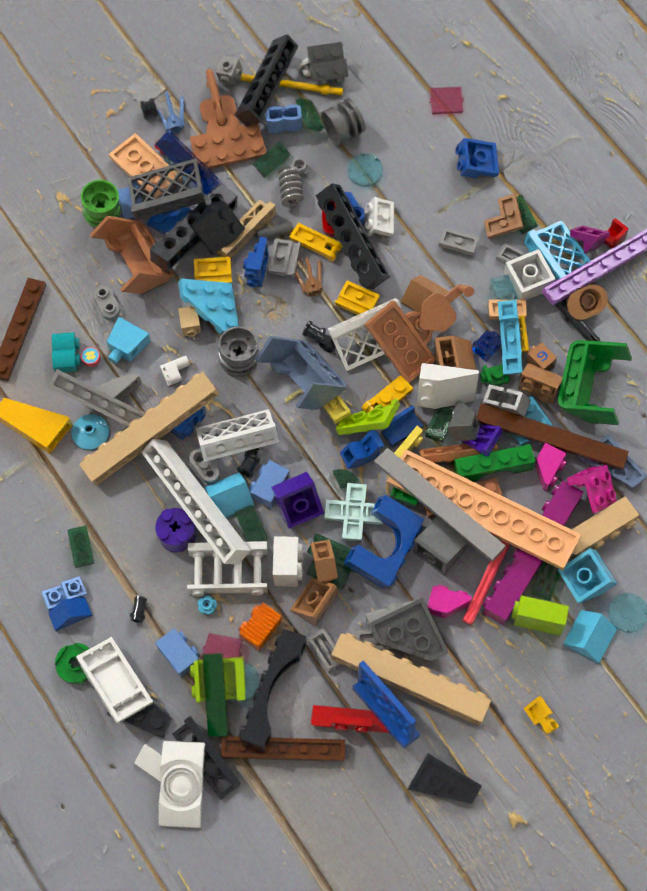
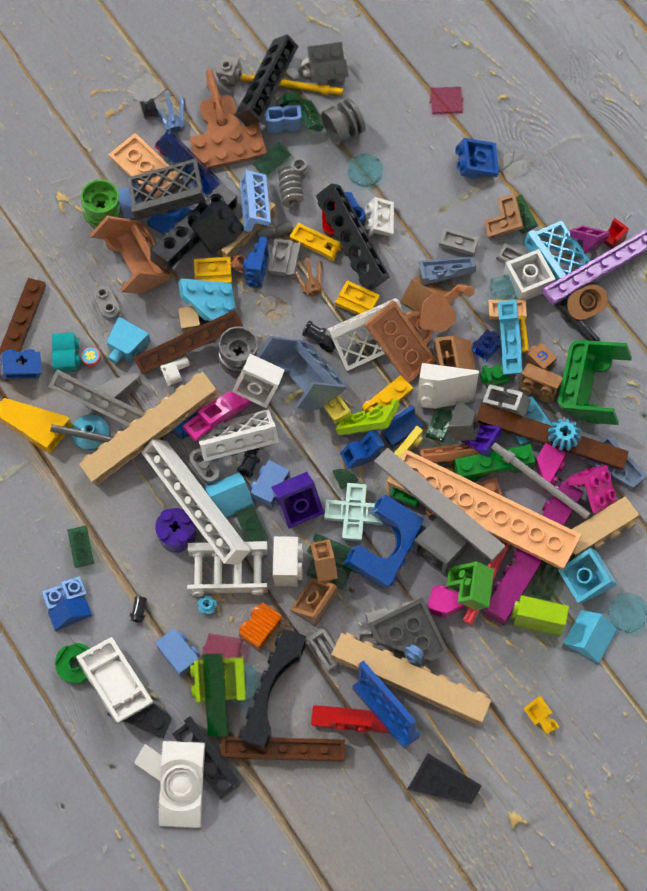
(11, 368): none -> blue brick
(80, 433): none -> dark grey bar
(187, 342): none -> reddish brown plate
(214, 413): none -> dark pink slope
(237, 263): none -> nougat plate
(250, 197): none -> light blue fence
(258, 380): none -> white brick
(288, 99): none -> dark green plate
(413, 654): none -> medium blue plate
(443, 269): none -> sand blue wing
(473, 582): none -> bright green brick
(509, 457): none -> light grey bar
(557, 437): none -> medium azure gear

